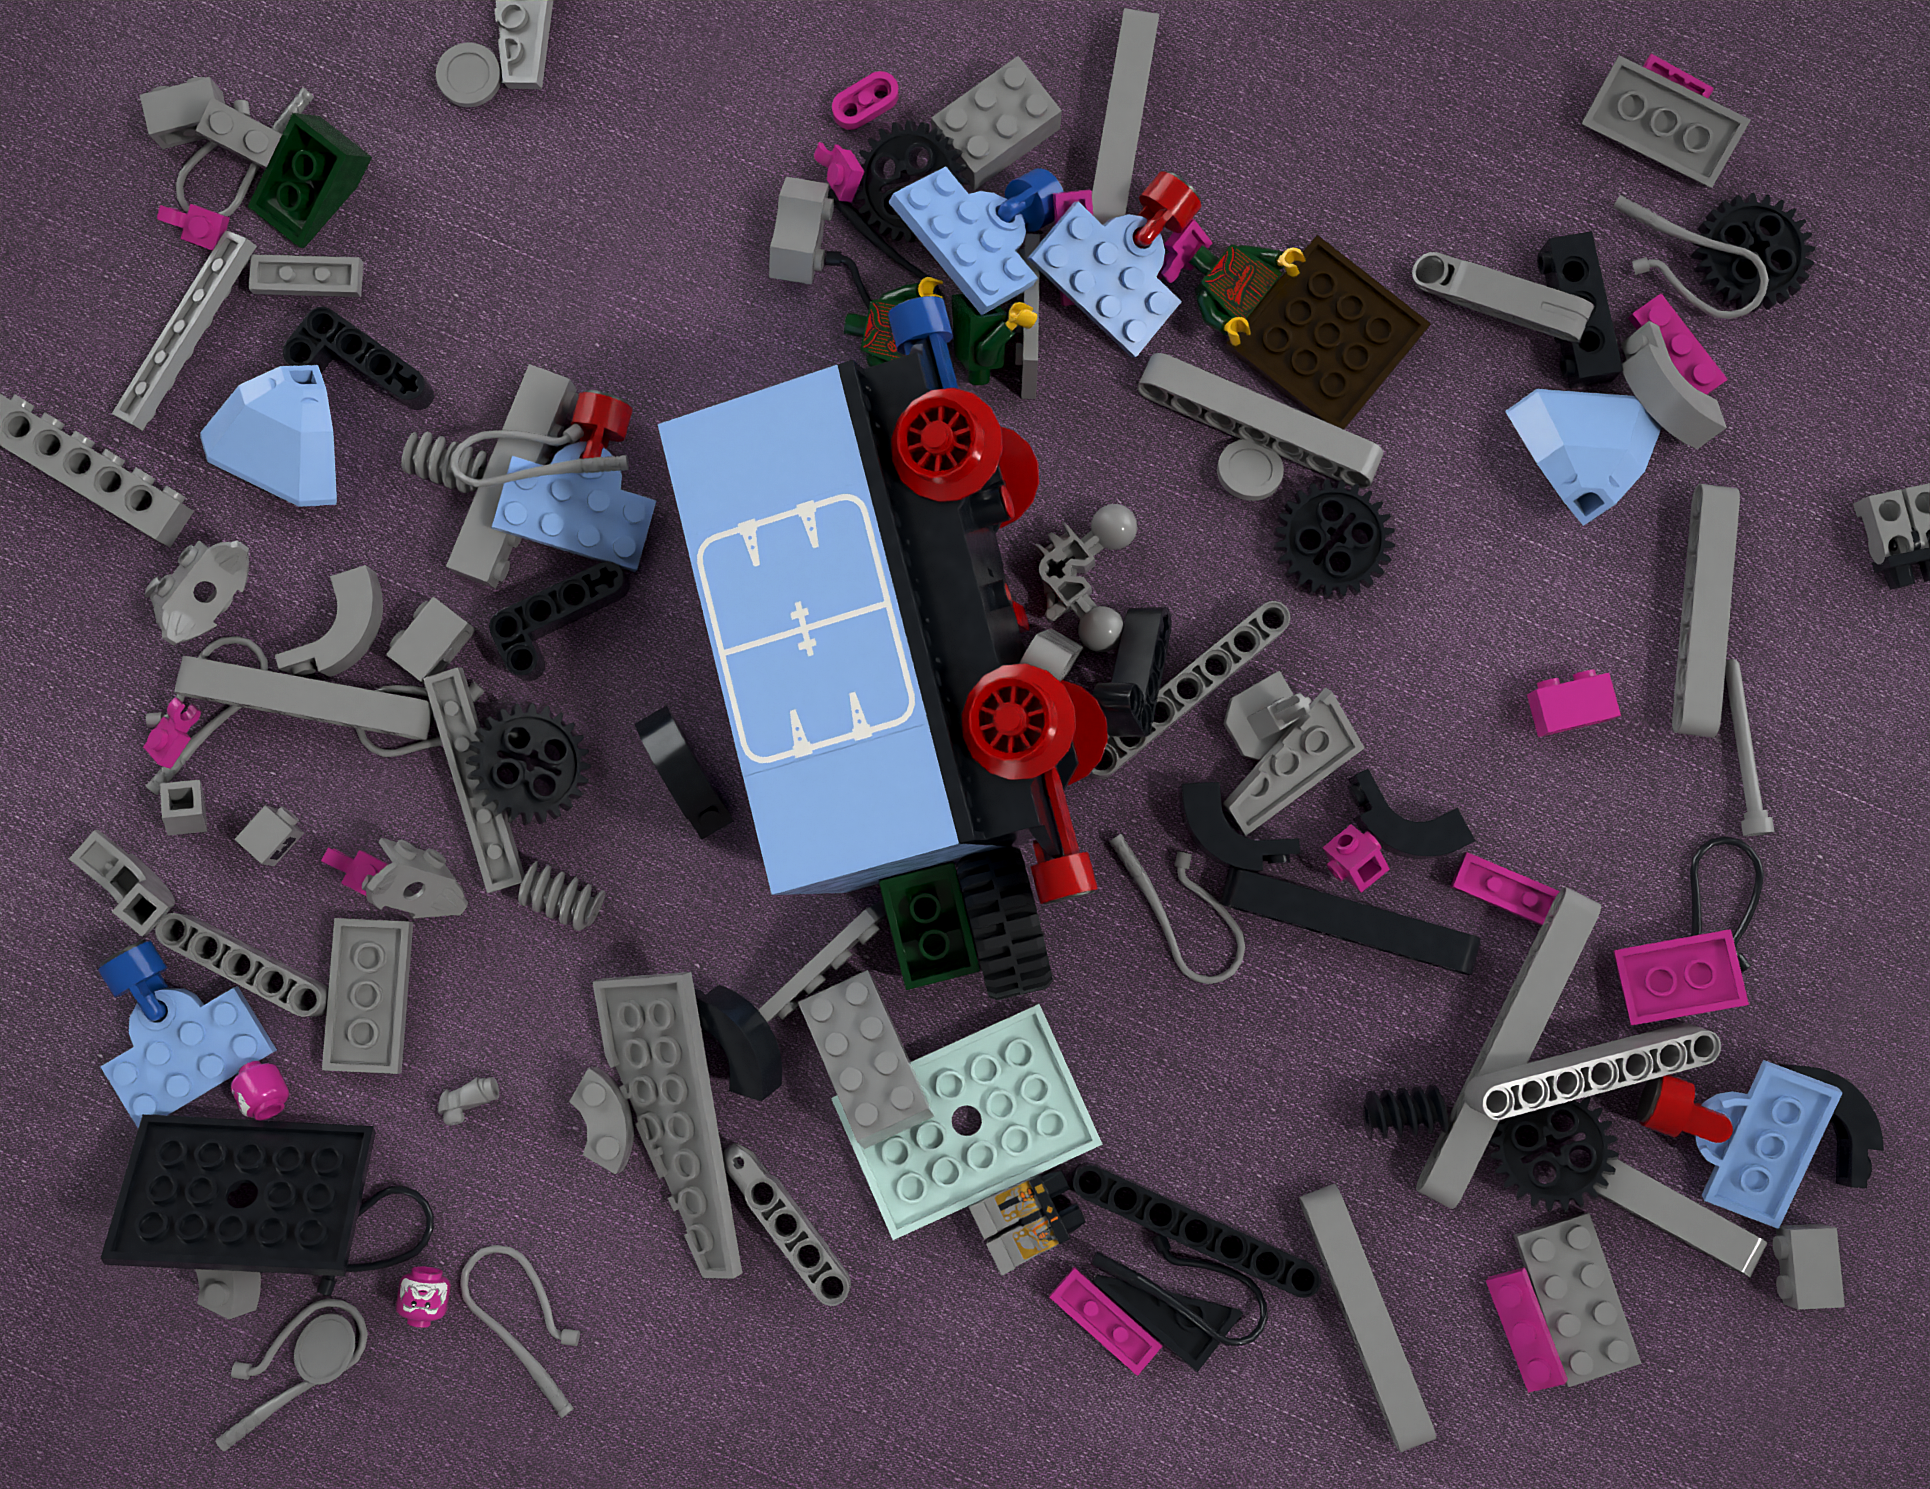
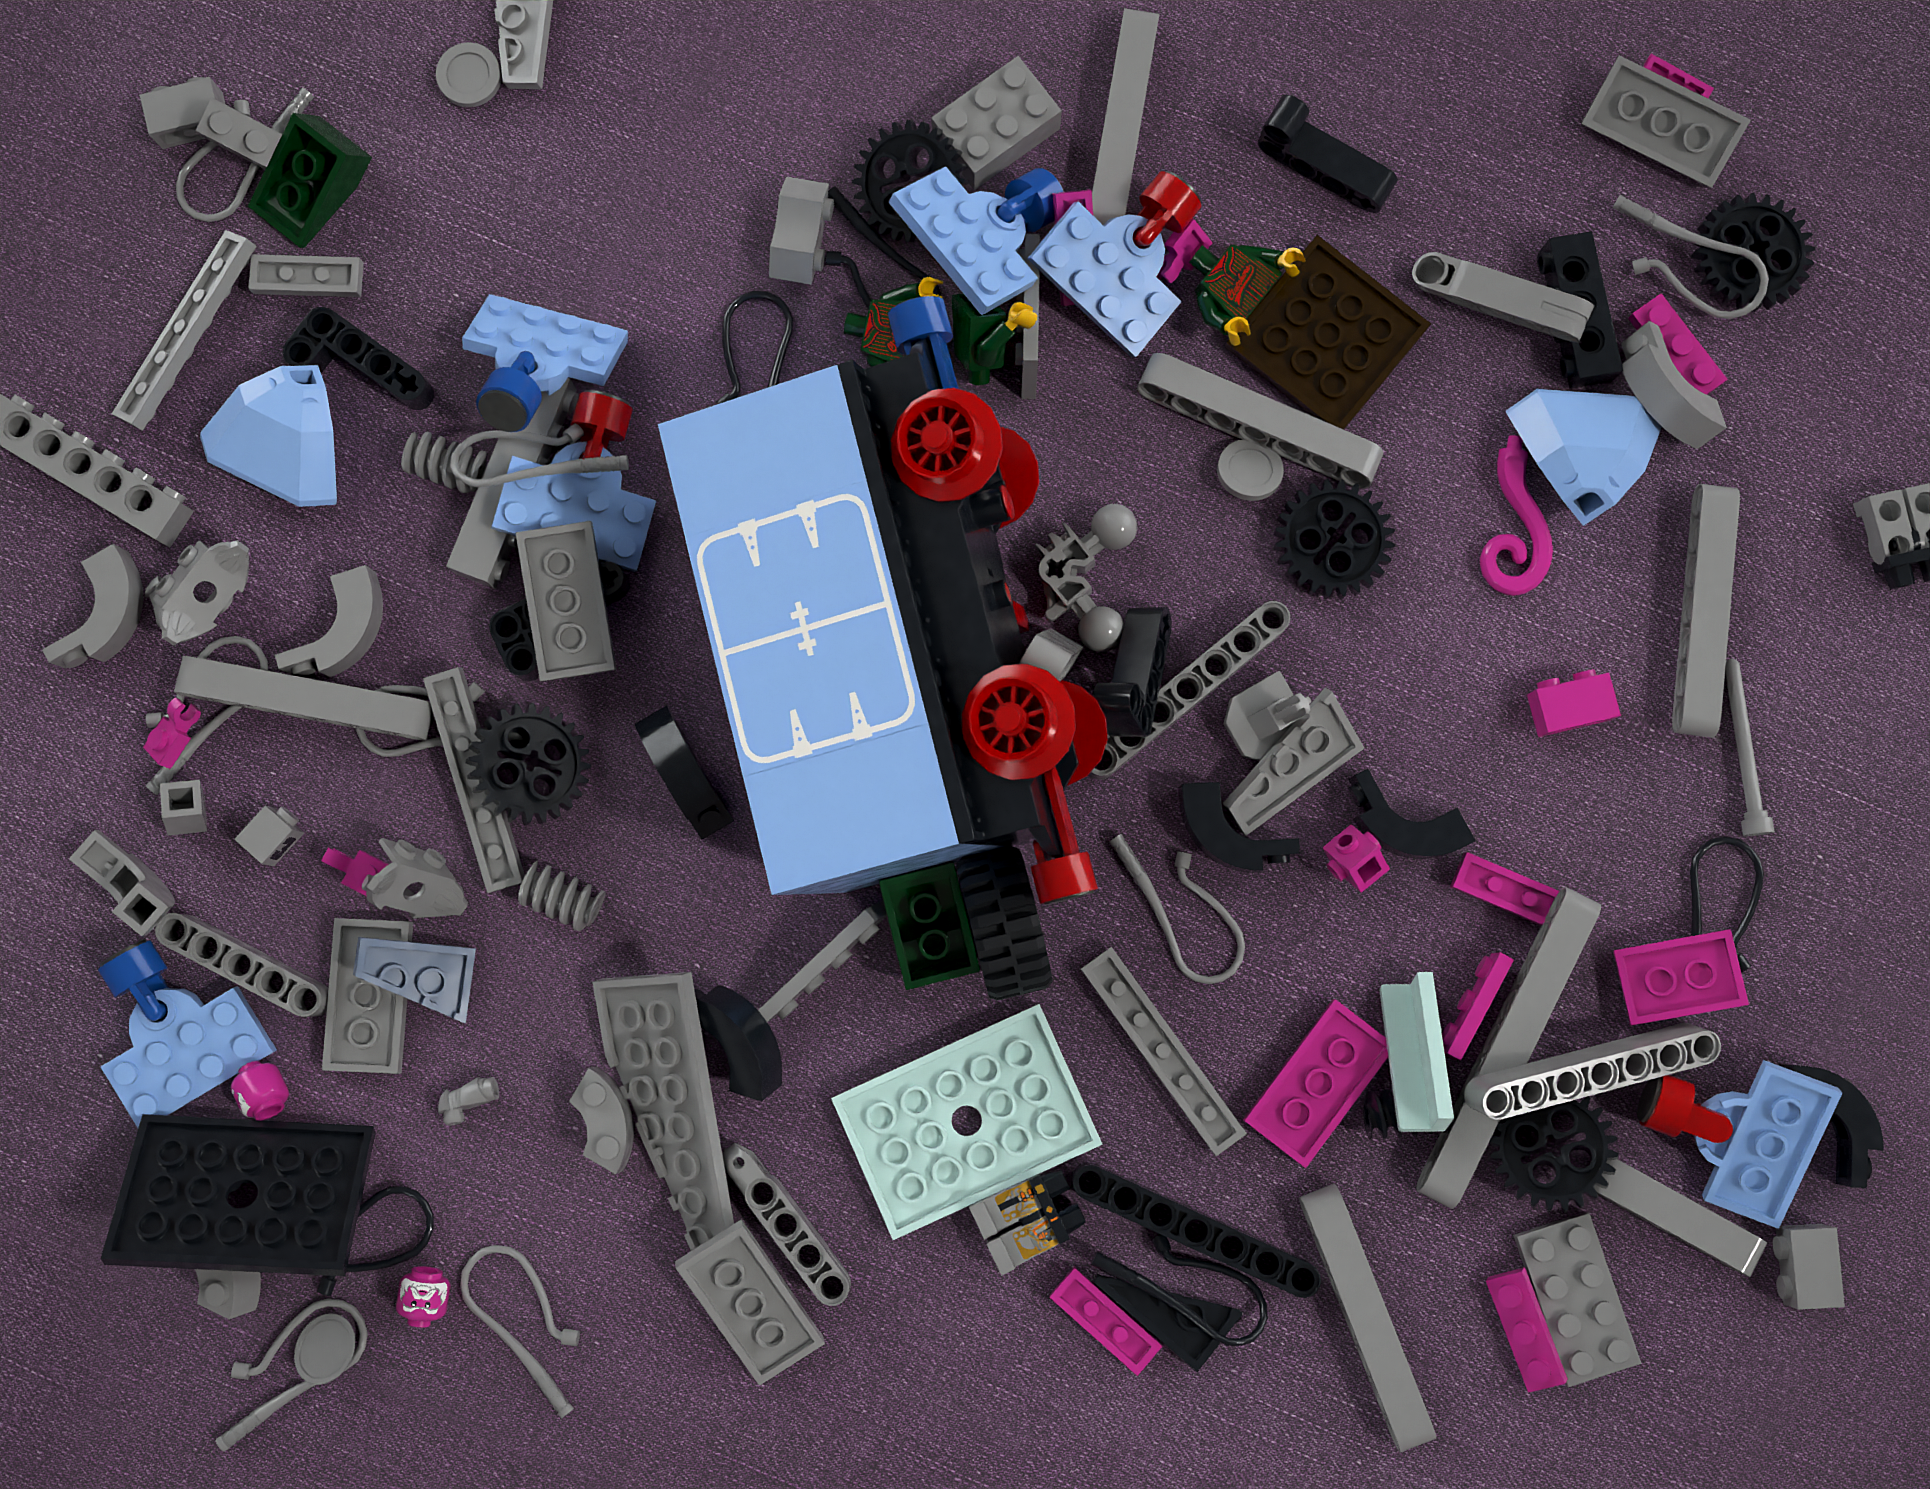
(114, 613): none -> light grey arch
(199, 224): dark pink plate -> none
(422, 972): none -> sand blue wing
(430, 640): light grey brick -> none
(535, 354): none -> light blue plate
(566, 601): none -> light grey plate
(749, 1302): none -> light grey plate
(776, 370): none -> black piece
(843, 170): dark pink plate -> none
(863, 100): dark pink plate -> none
(865, 1059): light grey brick -> none
(1163, 1051): none -> light grey plate
(1318, 1083): none -> dark pink plate
(1323, 157): none -> black beam
(1350, 921): black beam -> none
(1416, 1055): none -> light aqua panel
(1475, 1004): none -> dark pink plate
(1512, 480): none -> dark pink plant

